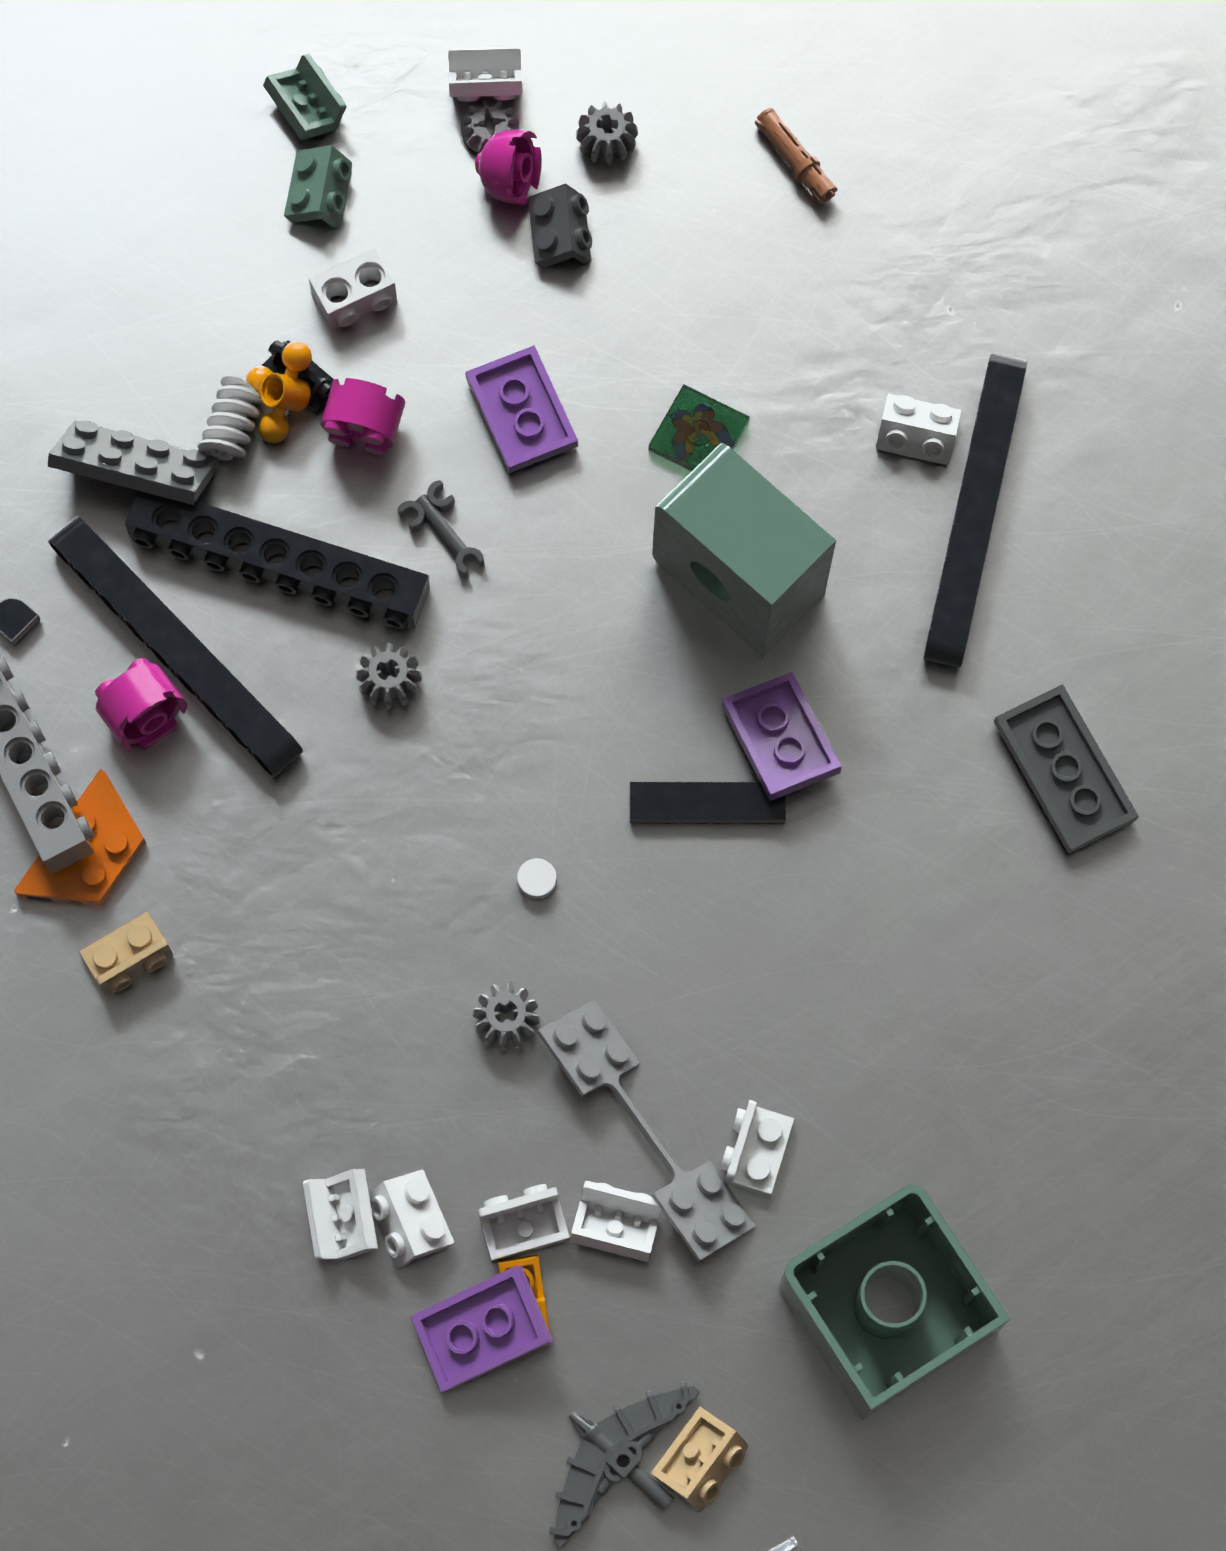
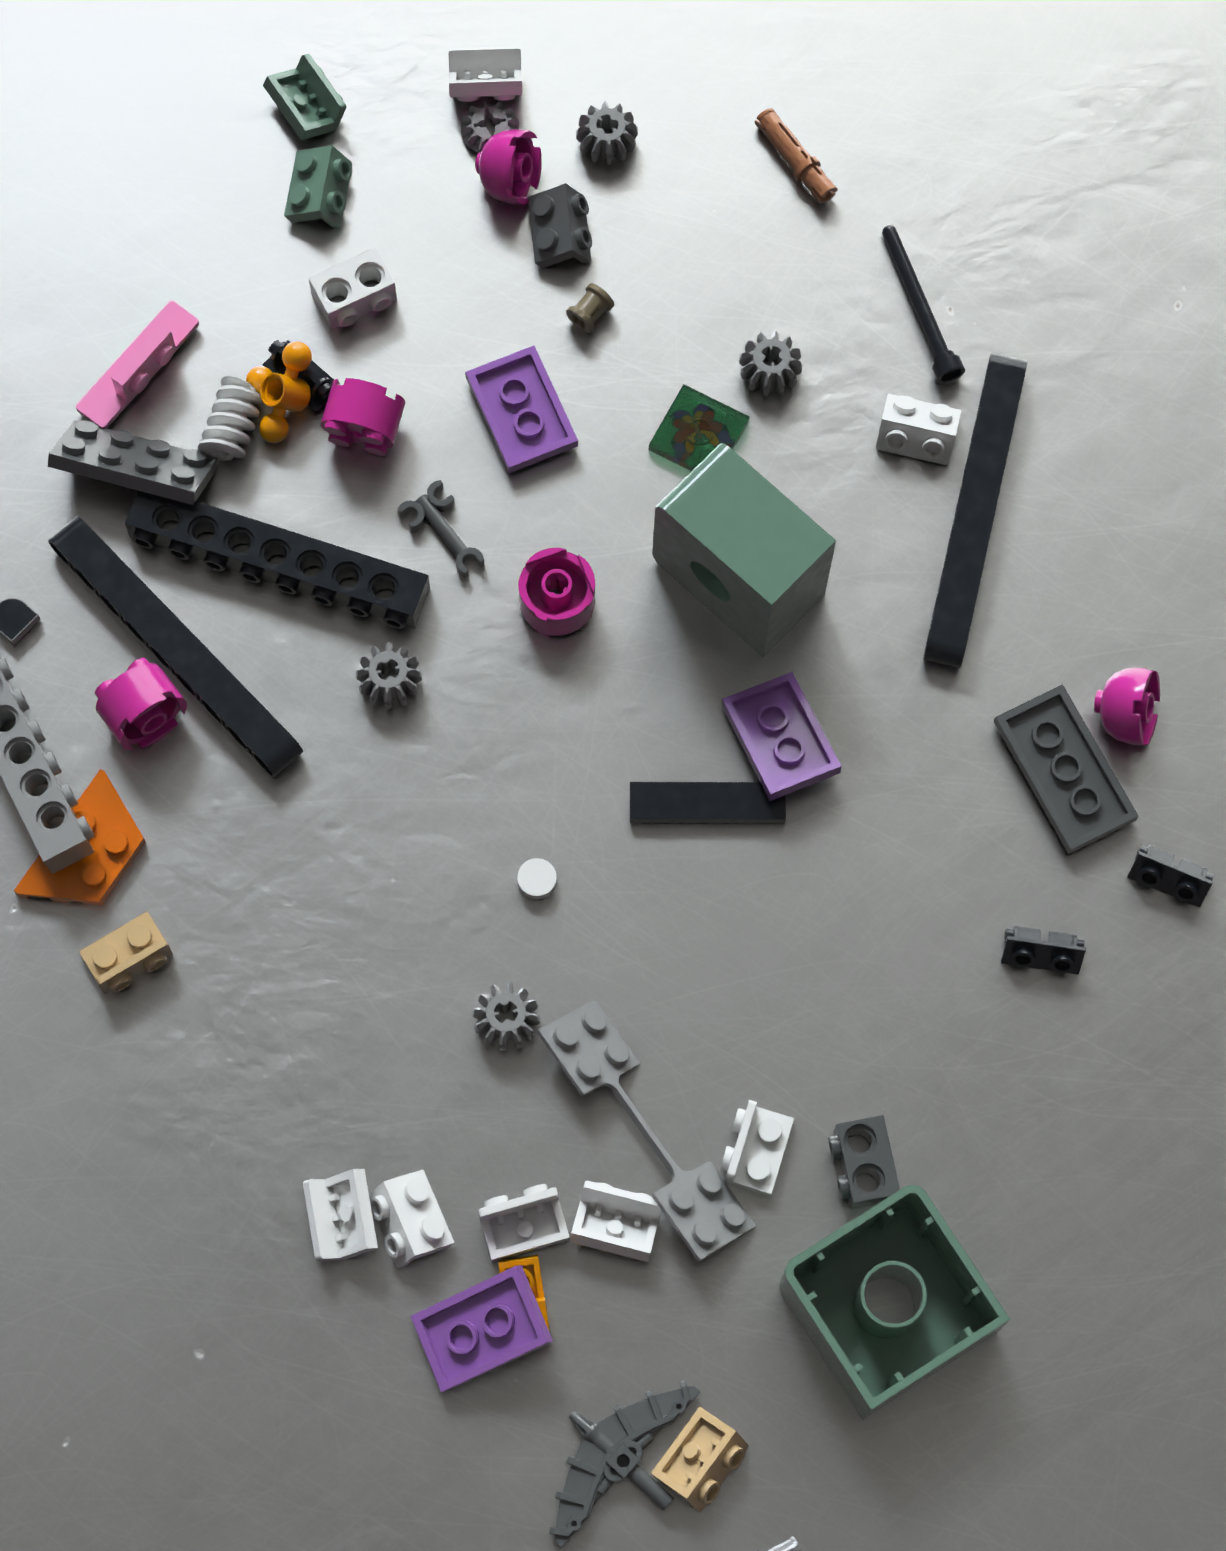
(137, 365): none -> bright pink bracket
(574, 581): none -> dark pink brick
(590, 308): none -> dark tan bush
(770, 351): none -> light grey gear
(875, 1161): none -> dark grey brick
(946, 365): none -> black piece
(1060, 953): none -> black hinge
(1128, 705): none -> dark pink cylinder
(1185, 882): none -> black hinge

